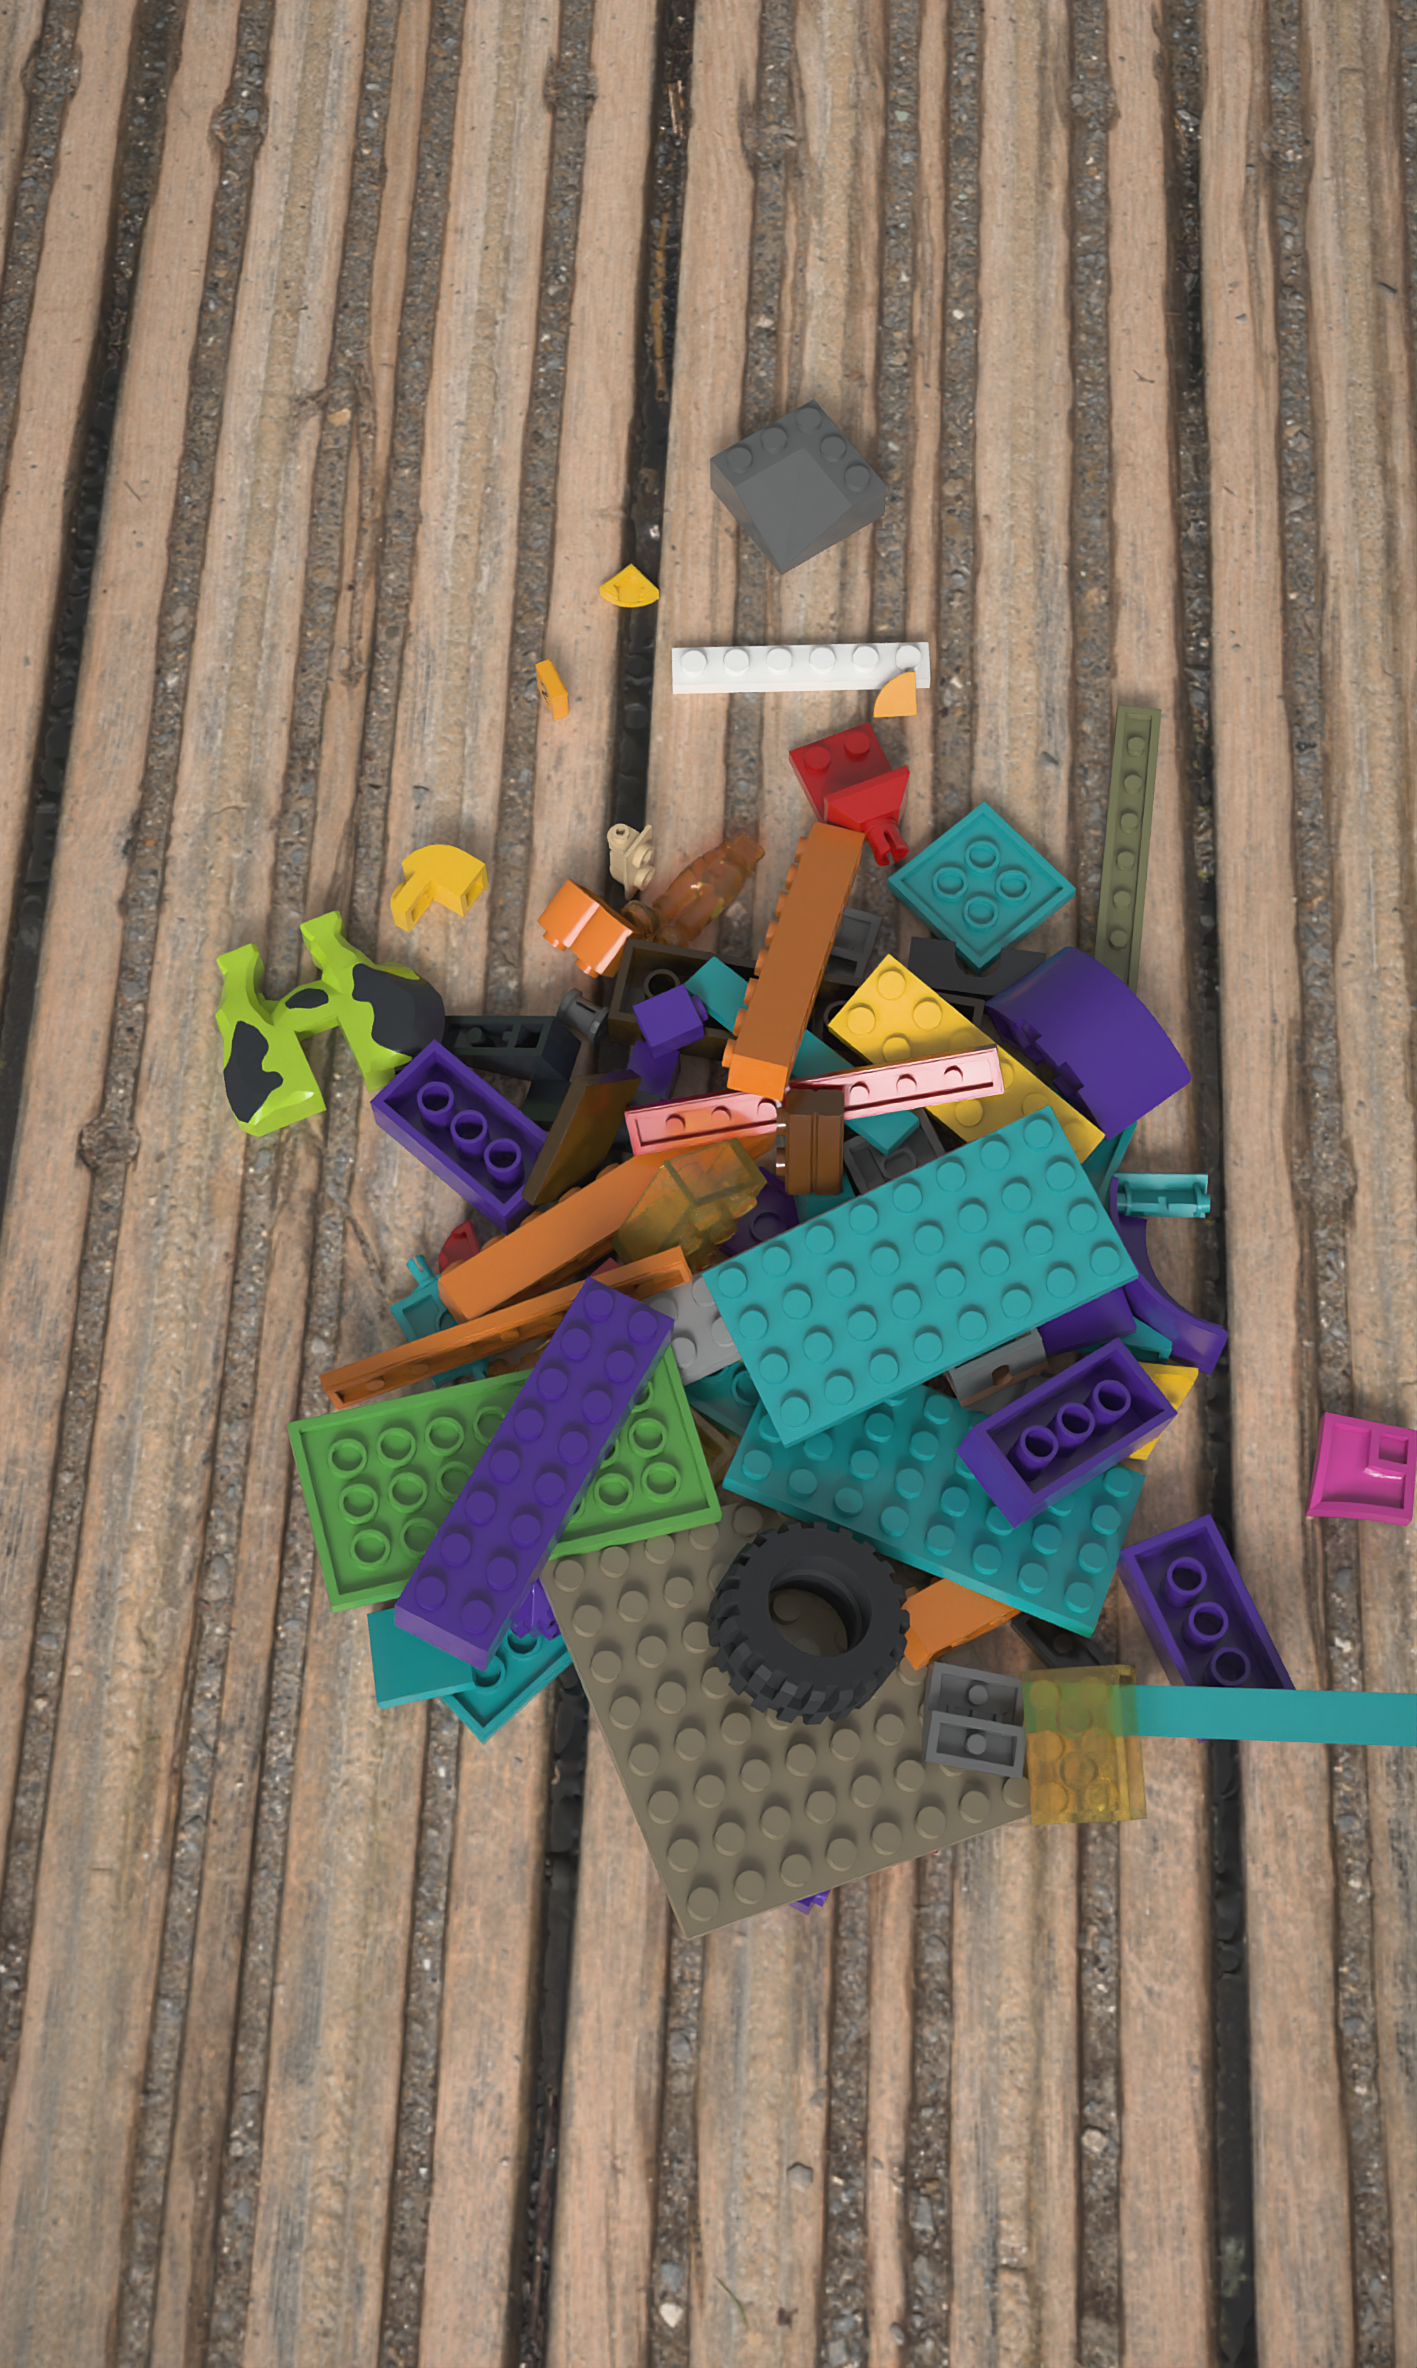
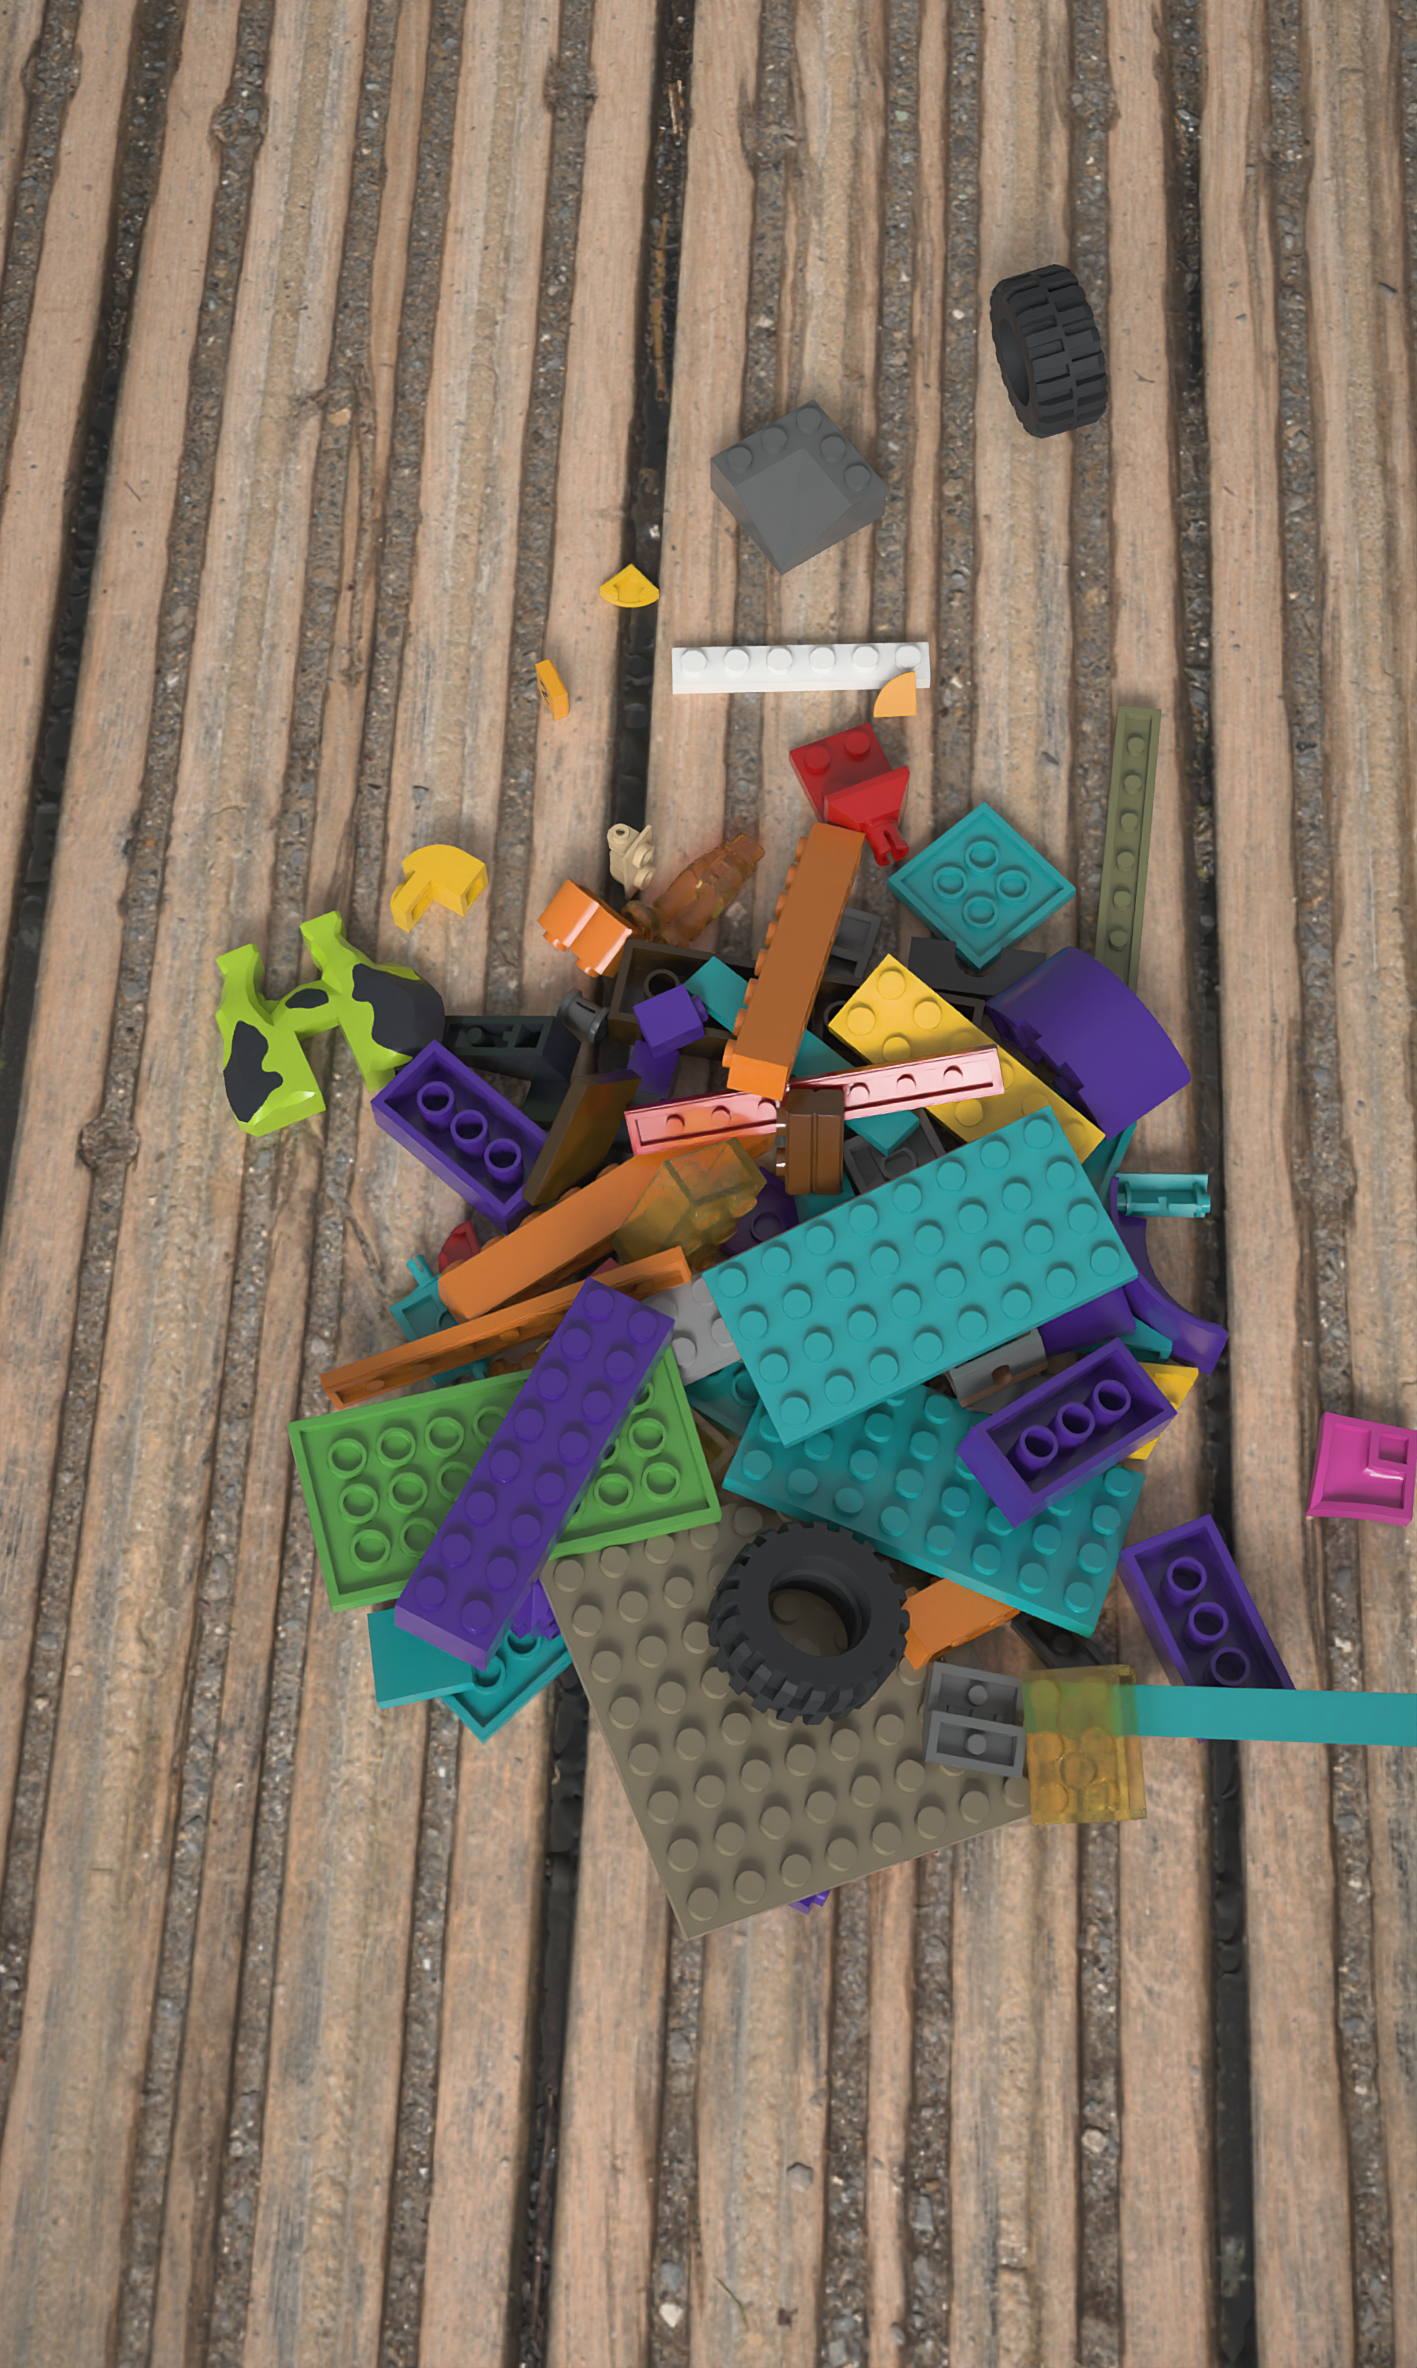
(1048, 351): none -> black tyre

